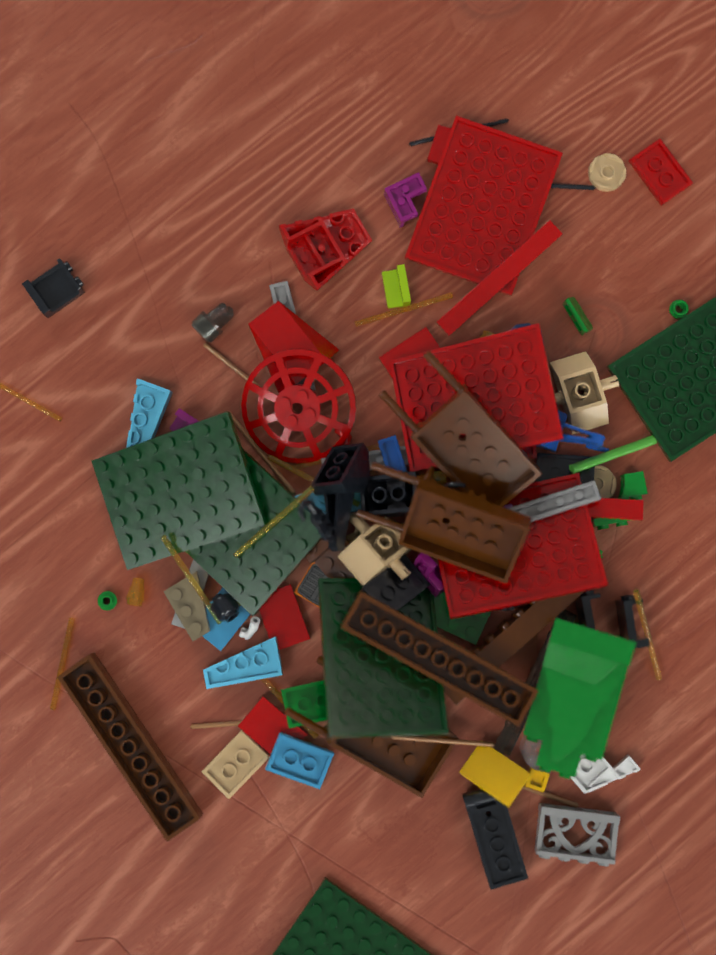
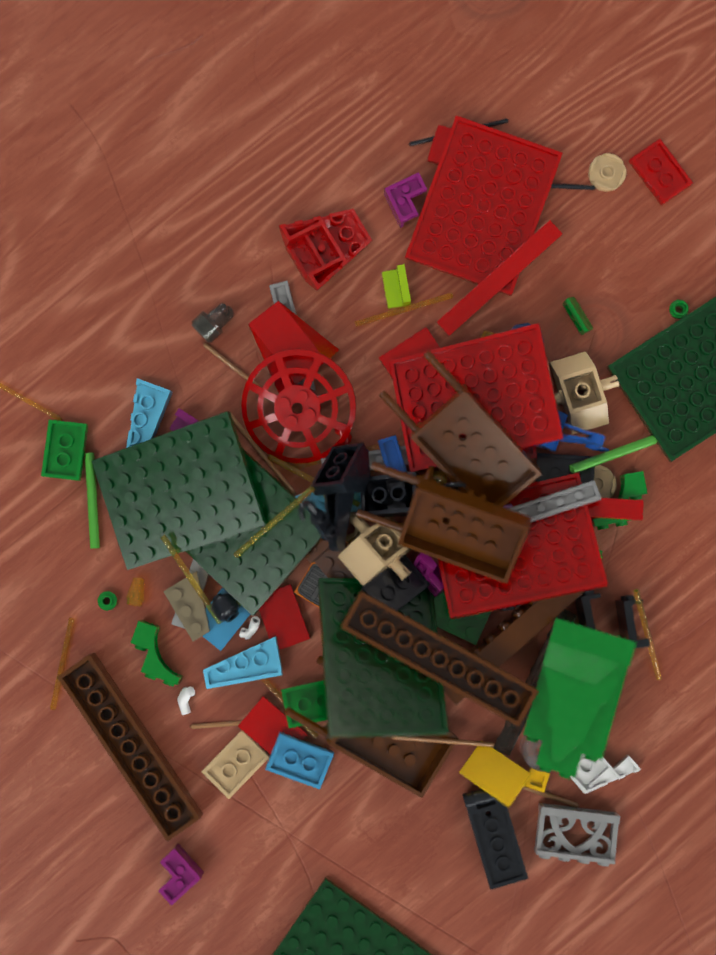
(55, 288): black panel -> none
(64, 450): none -> green plate
(92, 501): none -> bright green piece
(154, 666): none -> green arch
(183, 699): none -> white arm
(183, 871): none -> magenta panel

